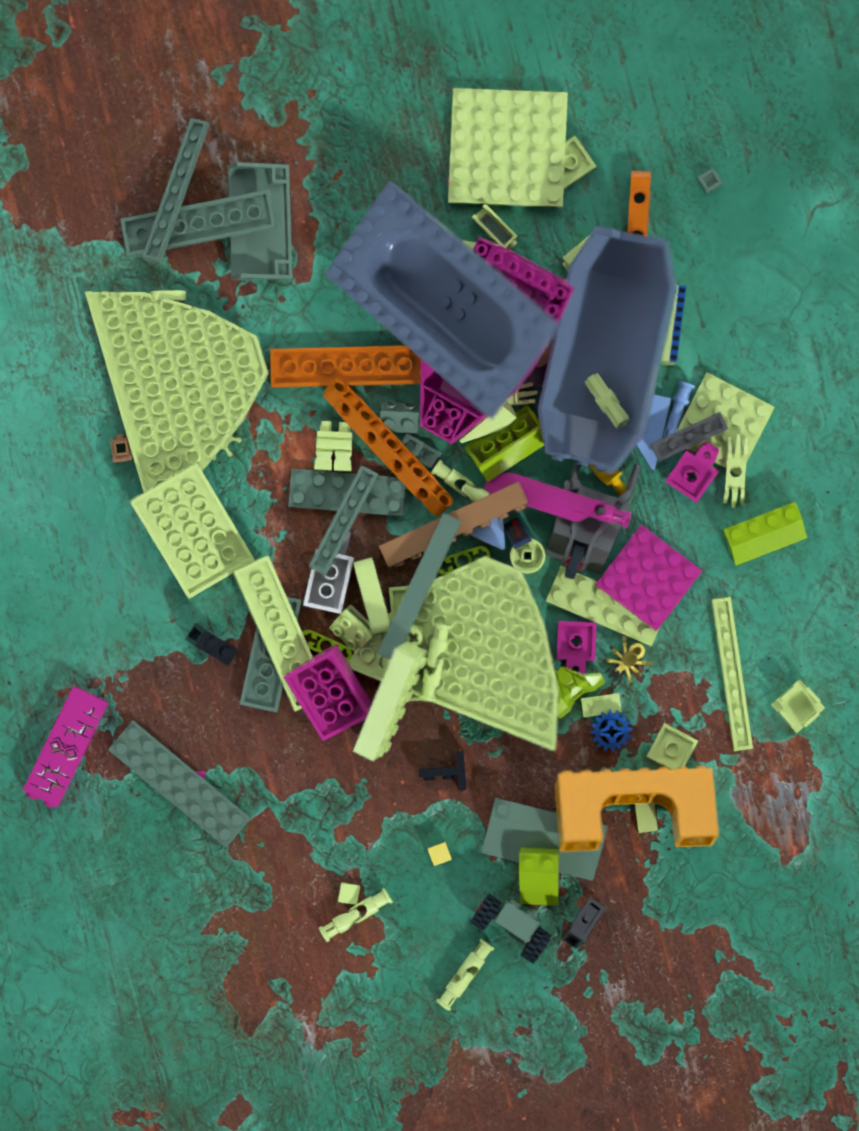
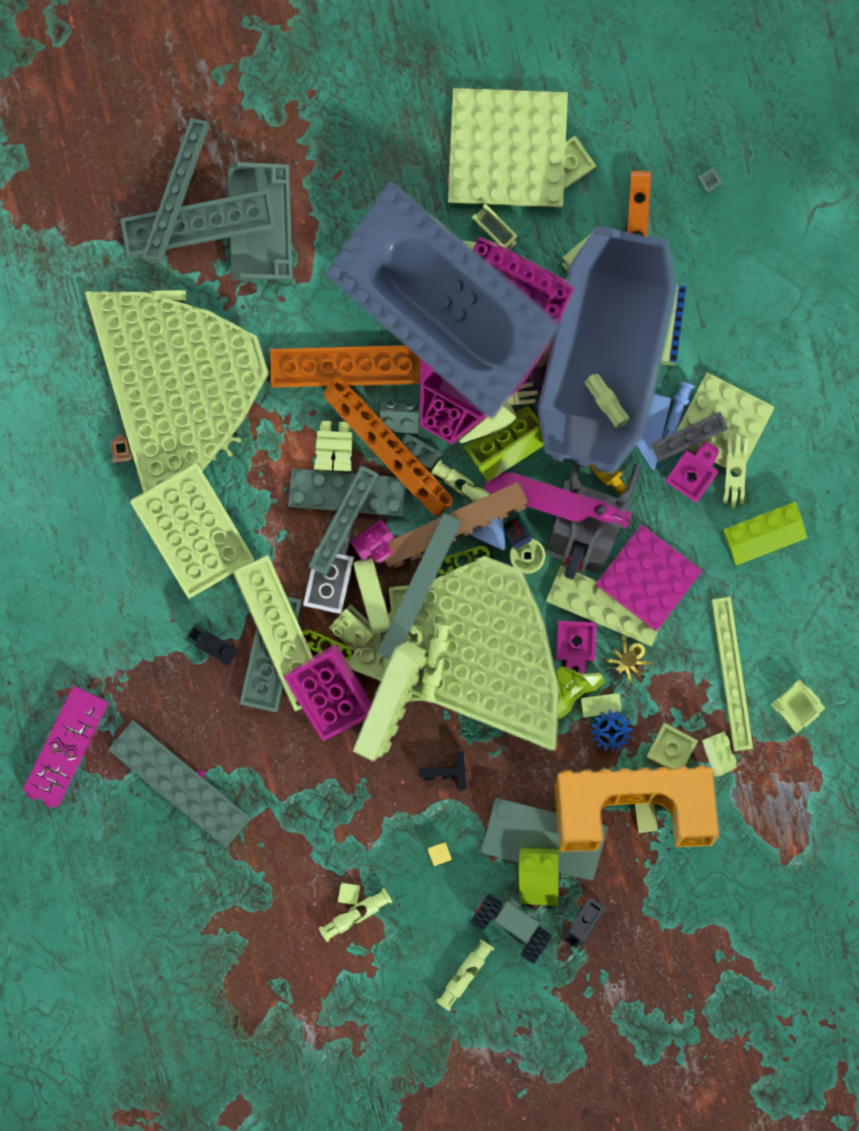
(374, 542): none -> dark pink plate
(719, 754): none -> yellowish green plate

